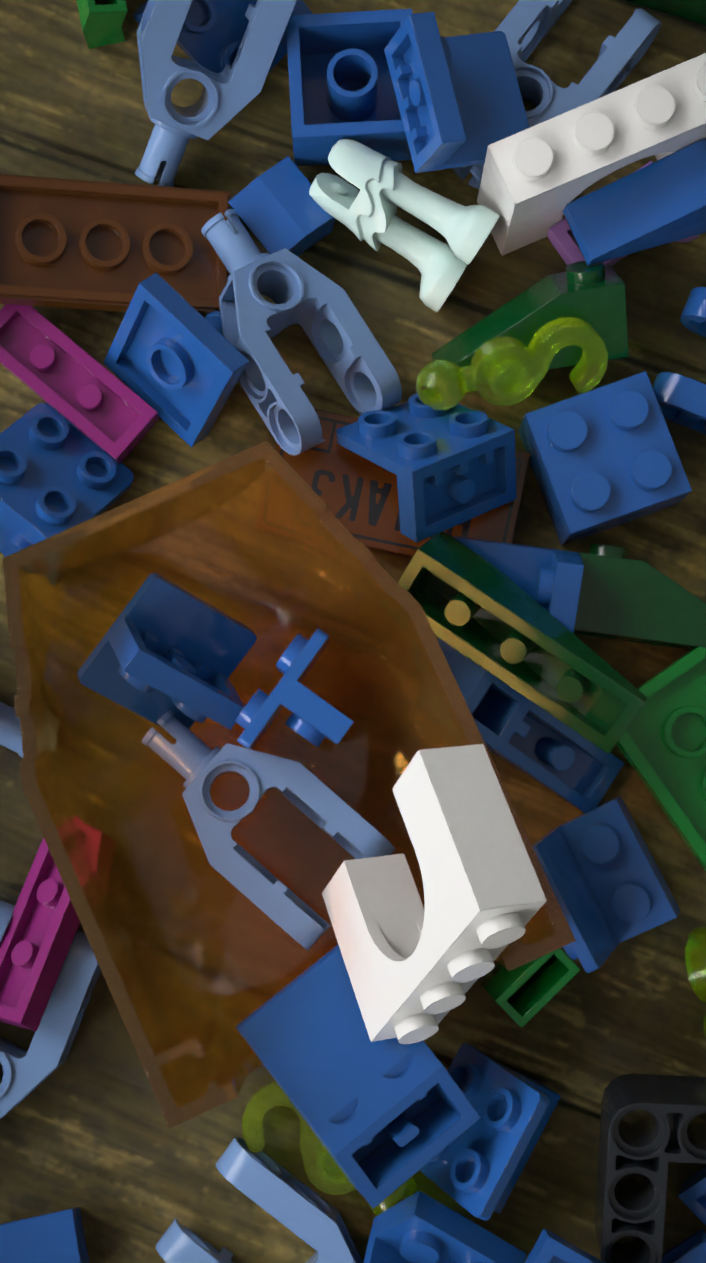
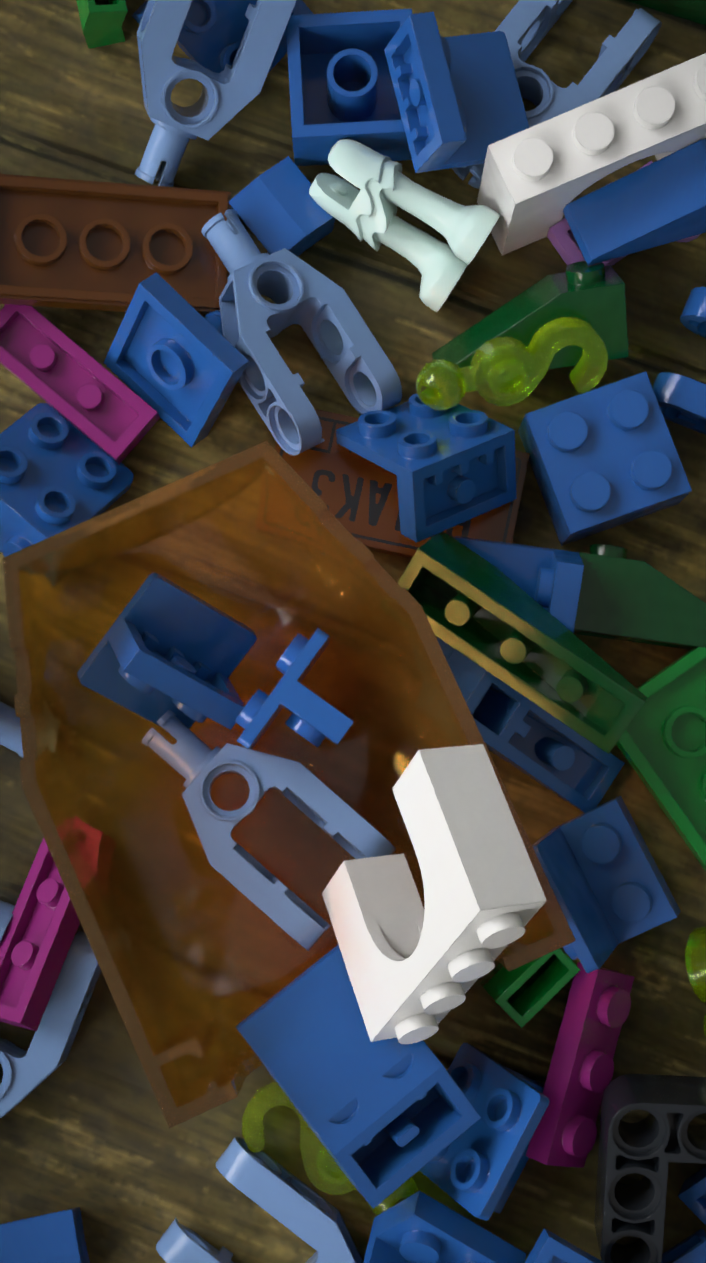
(581, 1066): none -> magenta plate

